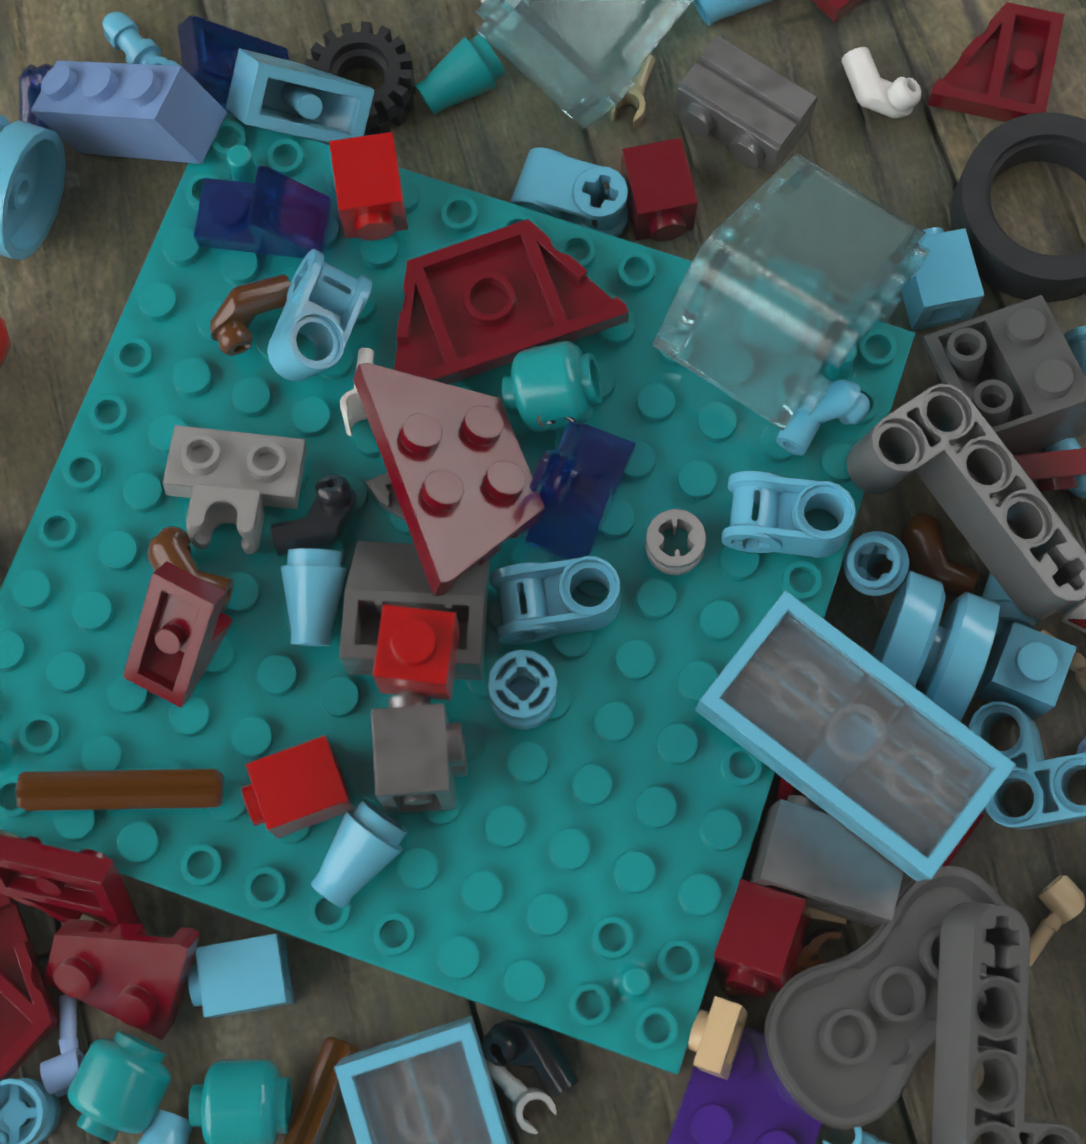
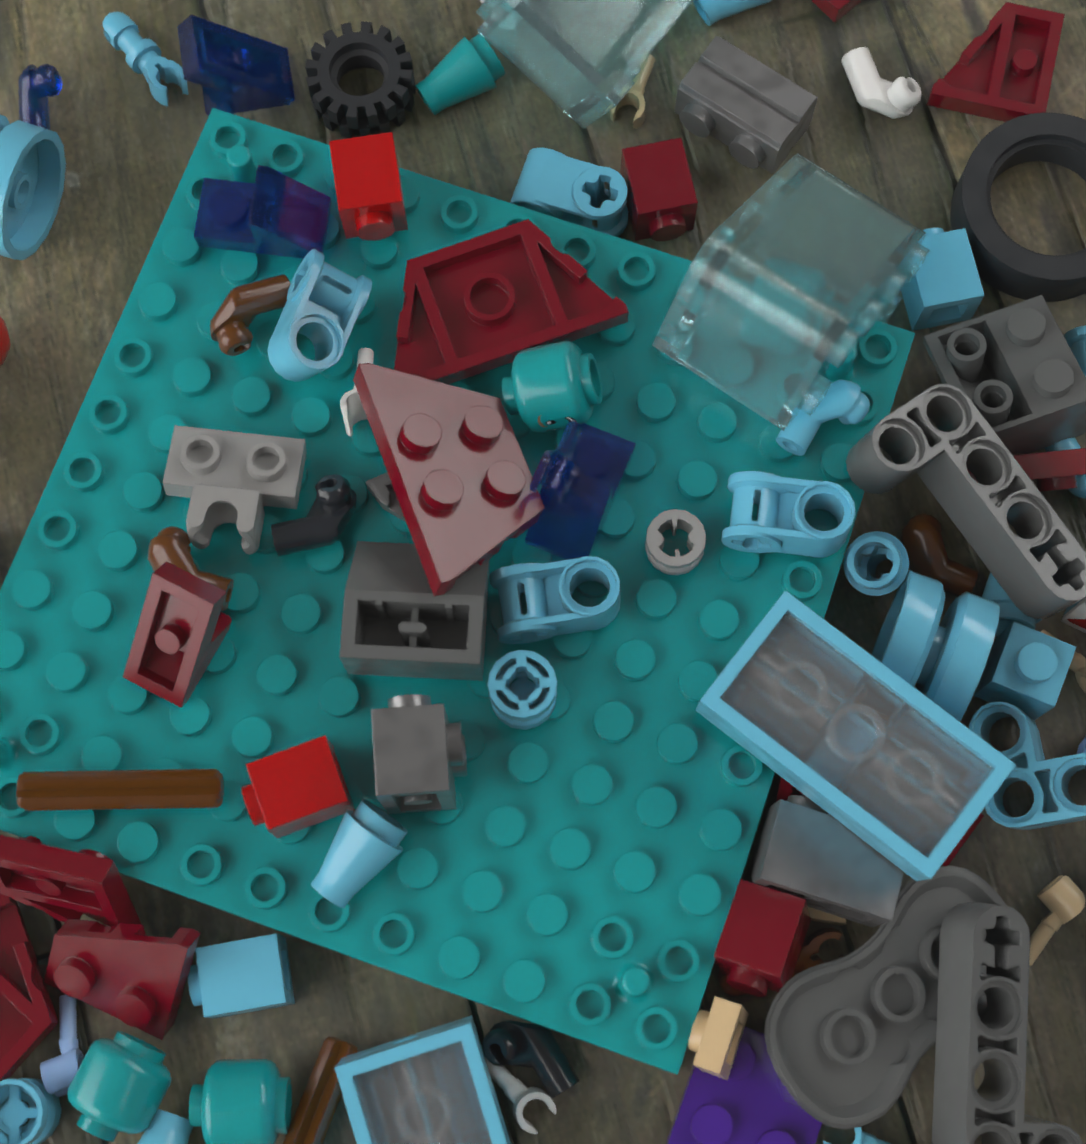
(129, 110): medium blue brick -> none
(297, 98): medium azure slope -> none
(312, 594): medium azure cone -> none
(416, 652): red brick -> none

